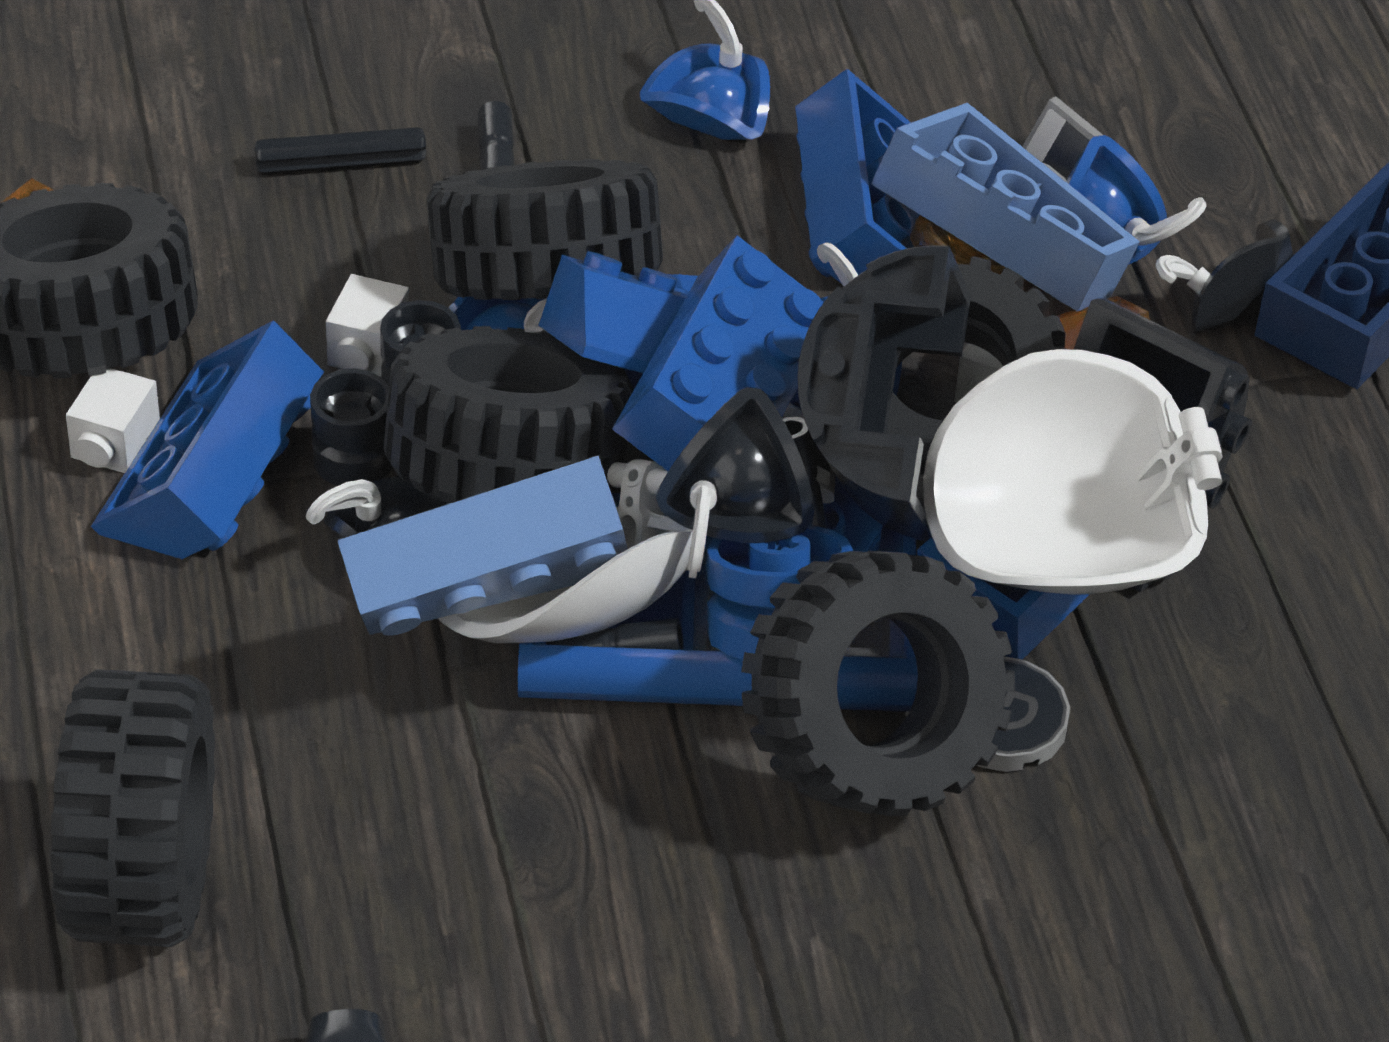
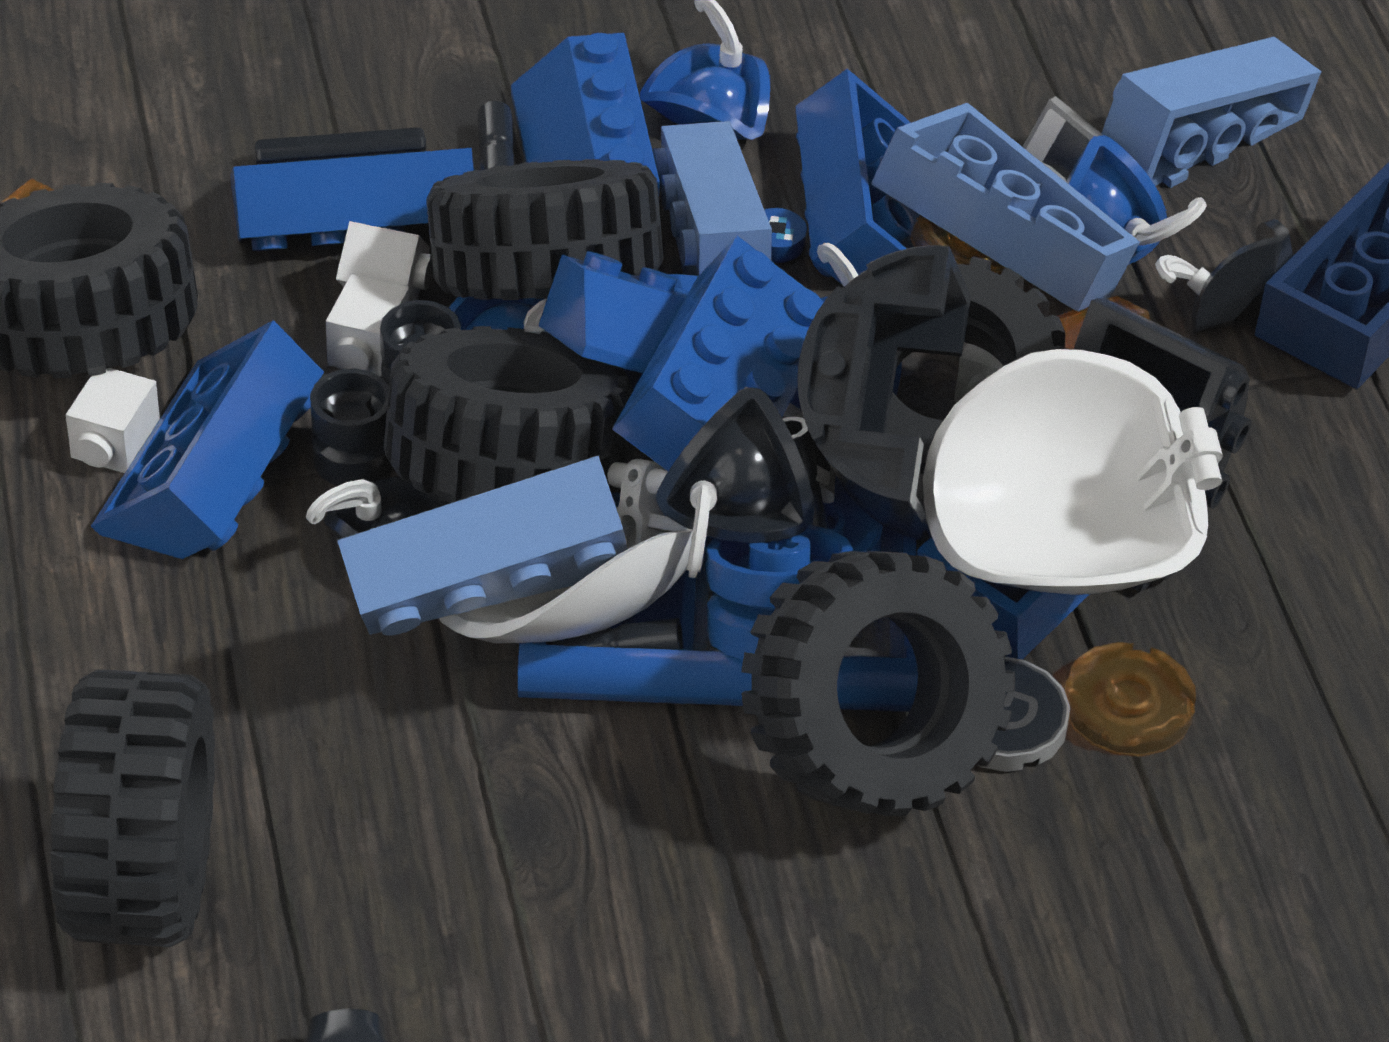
(326, 194): none -> blue slope
(386, 257): none -> white brick
(583, 104): none -> blue slope
(708, 193): none -> medium blue wedge
(787, 234): none -> blue tile
(1130, 699): none -> clear orange tile
(1207, 105): none -> medium blue wedge

